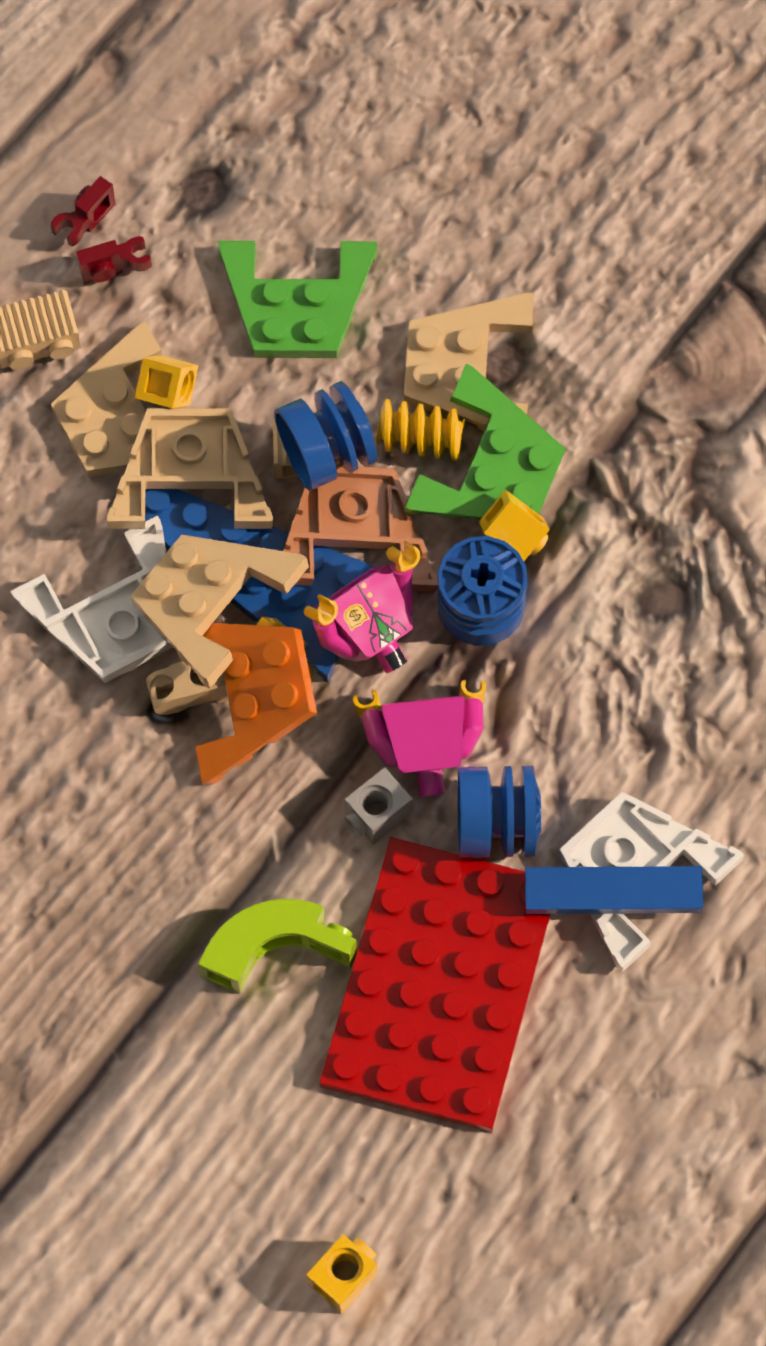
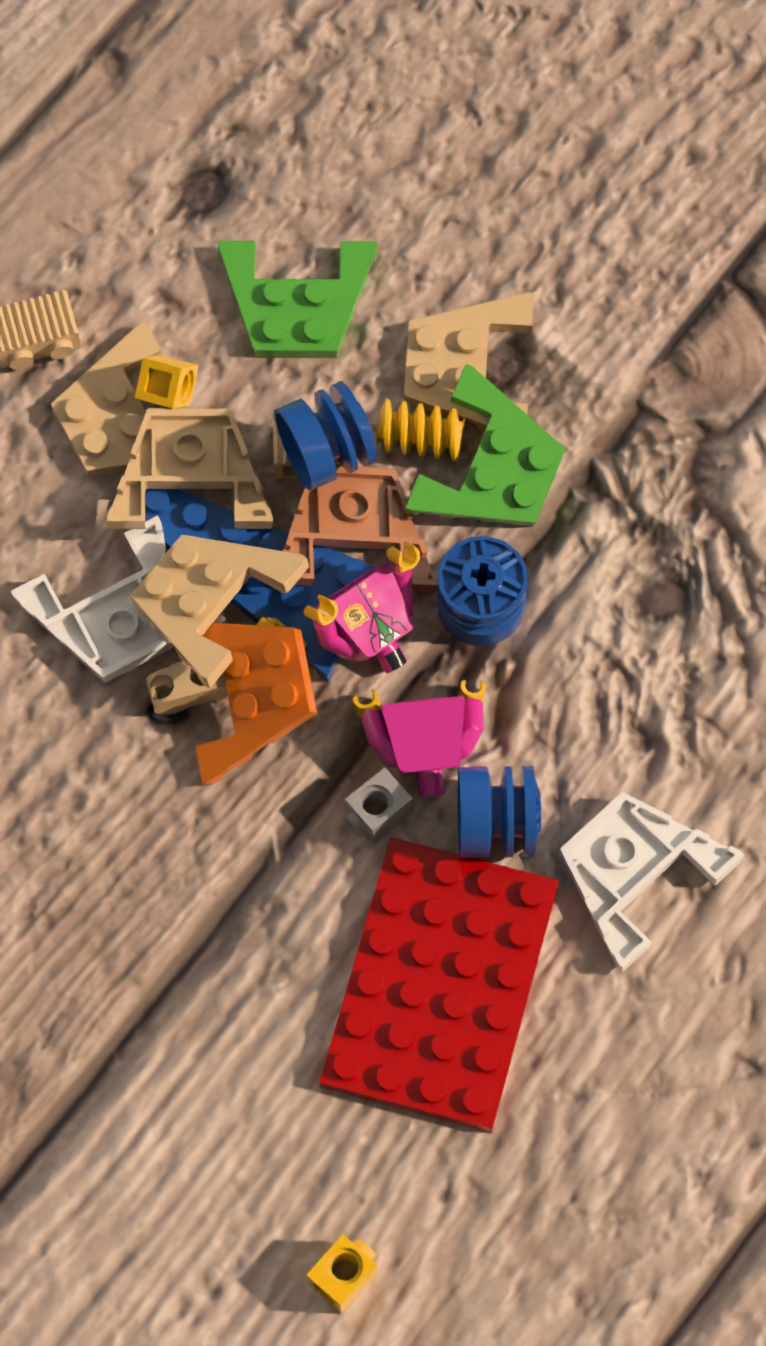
(90, 208): dark red plate -> none
(107, 259): dark red plate -> none
(268, 927): lime arch -> none
(515, 524): yellow brick -> none
(613, 890): blue tile -> none

